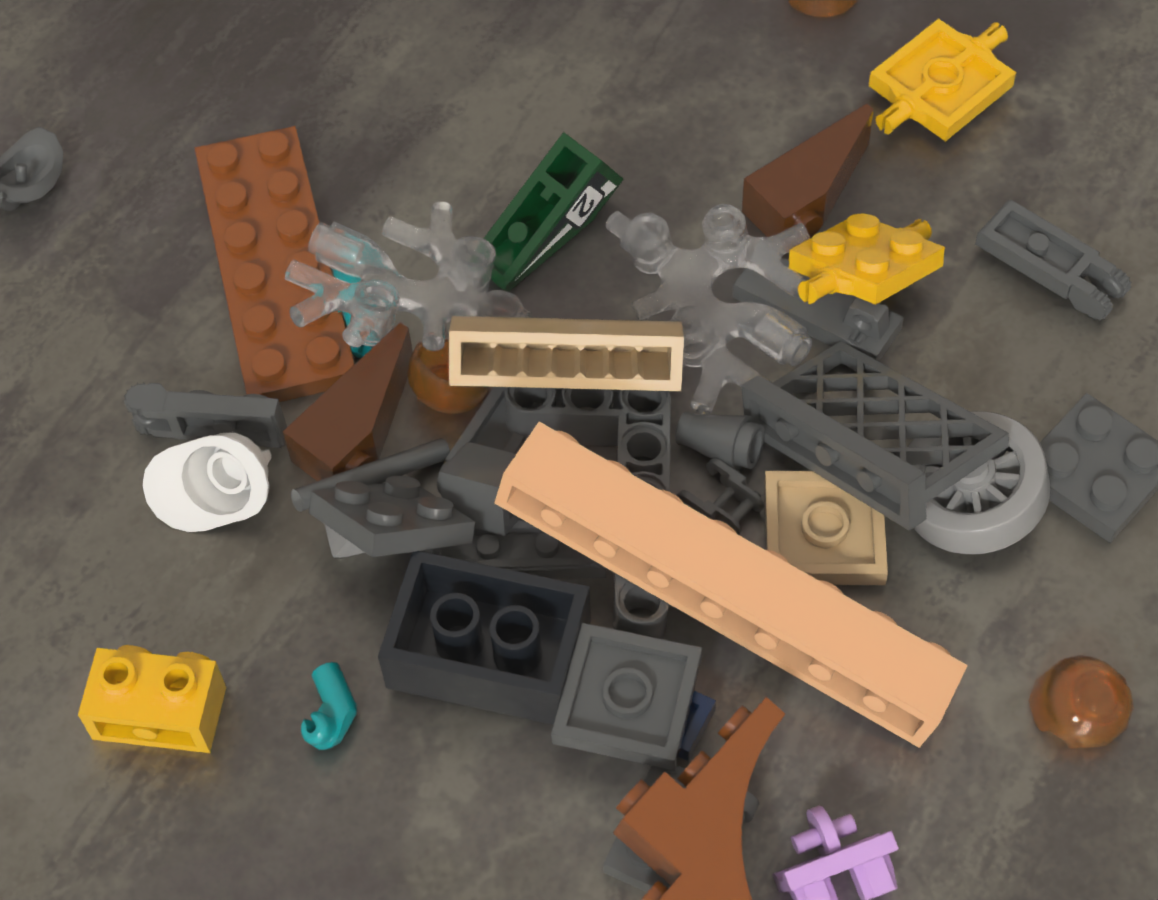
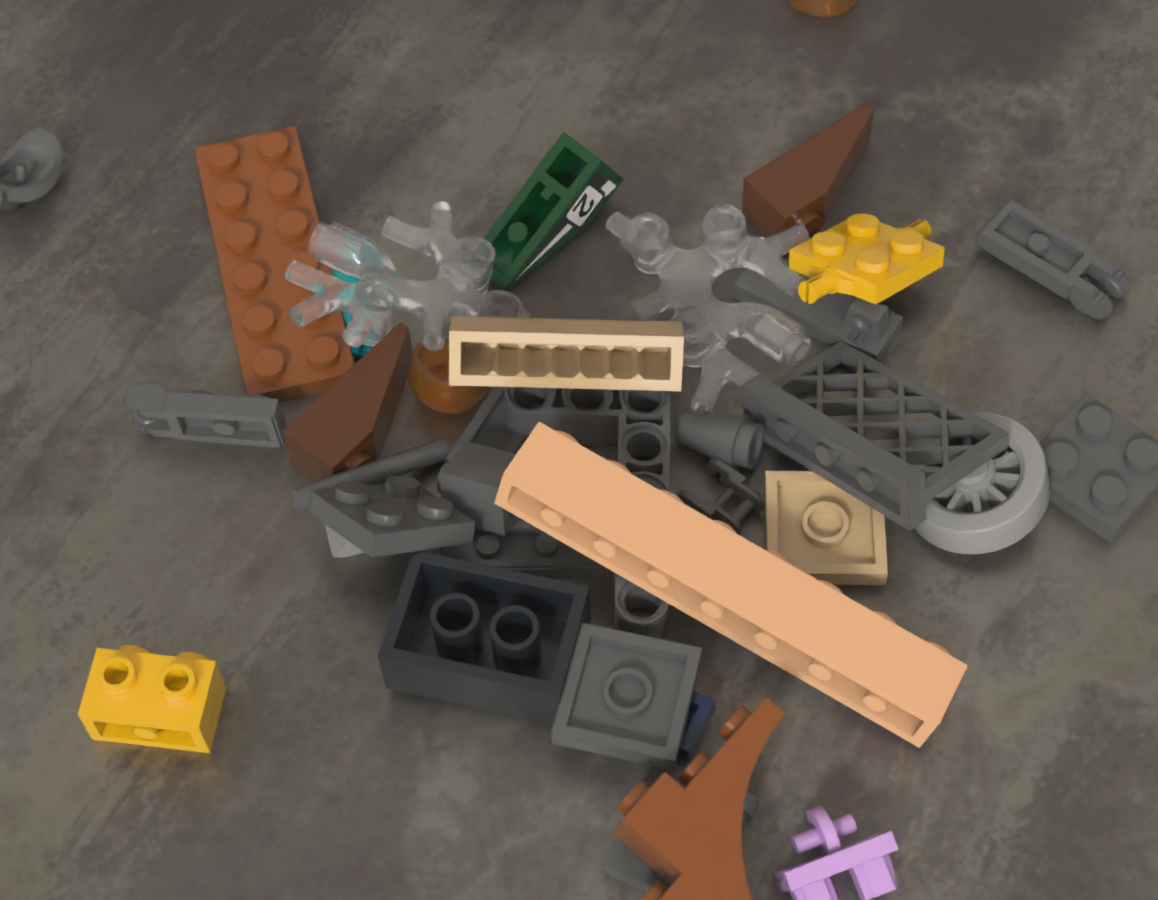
(208, 482): white piece -> none
(335, 713): teal arm -> none
(942, 79): yellow plate -> none
(1082, 702): clear orange hair -> none

